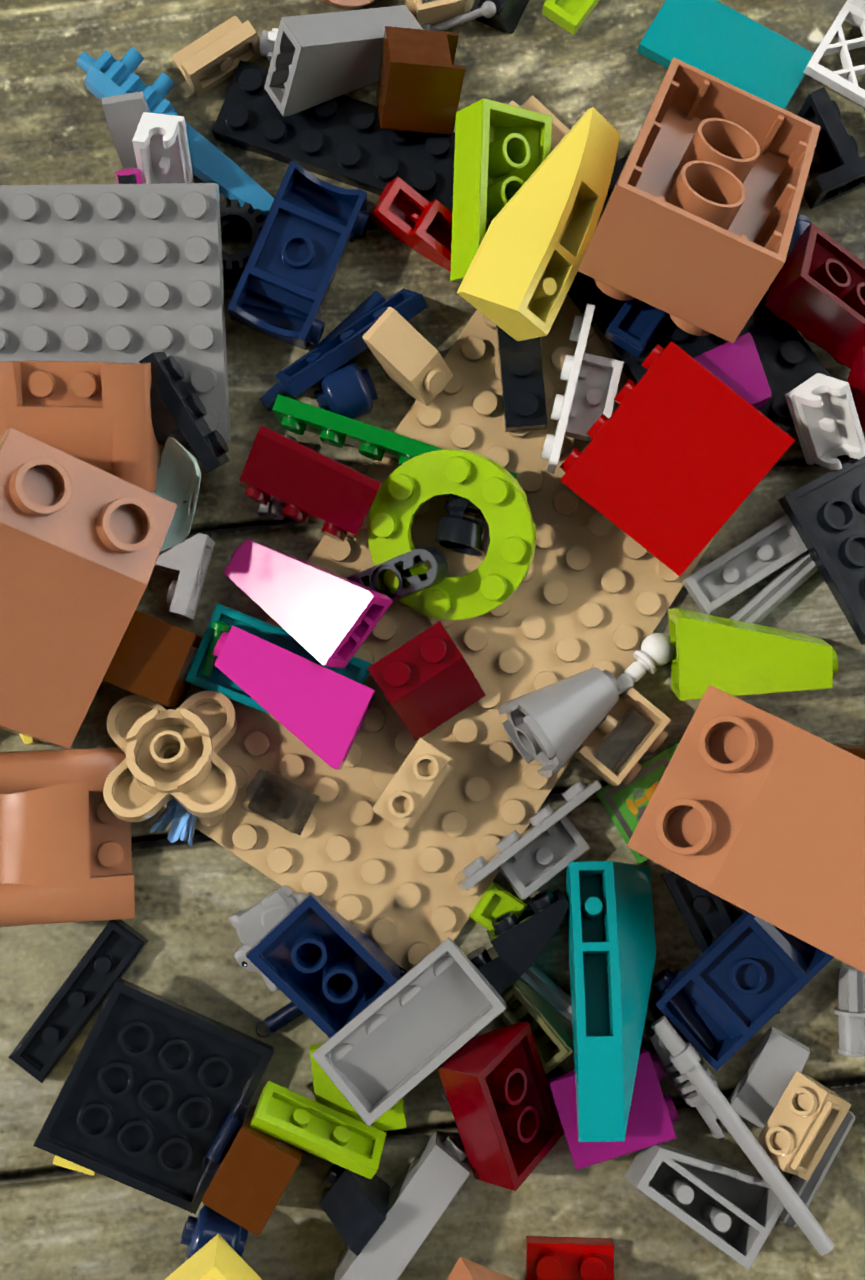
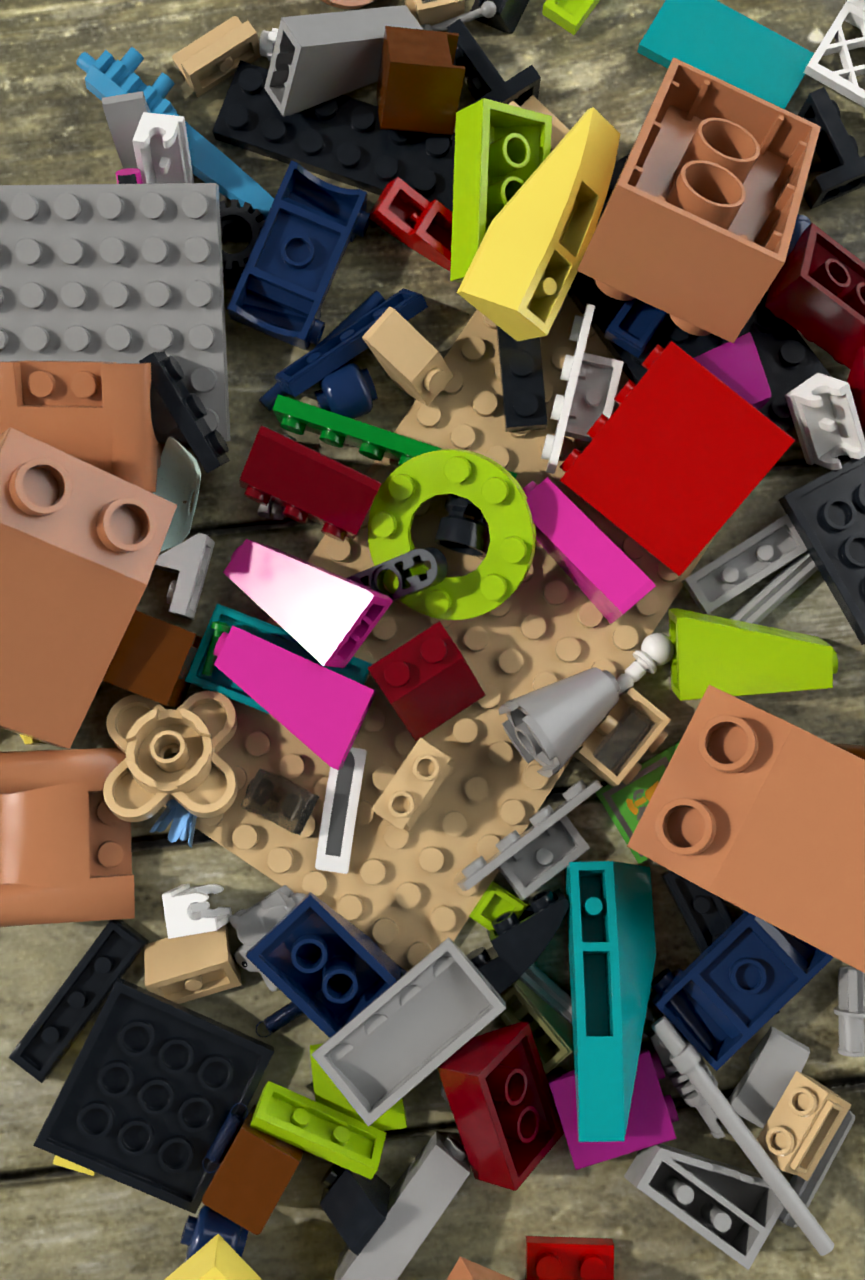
(189, 912): none -> white hinge
(190, 966): none -> tan panel
(340, 814): none -> white sticker
(483, 77): none -> black bracket
(585, 552): none -> dark pink slope

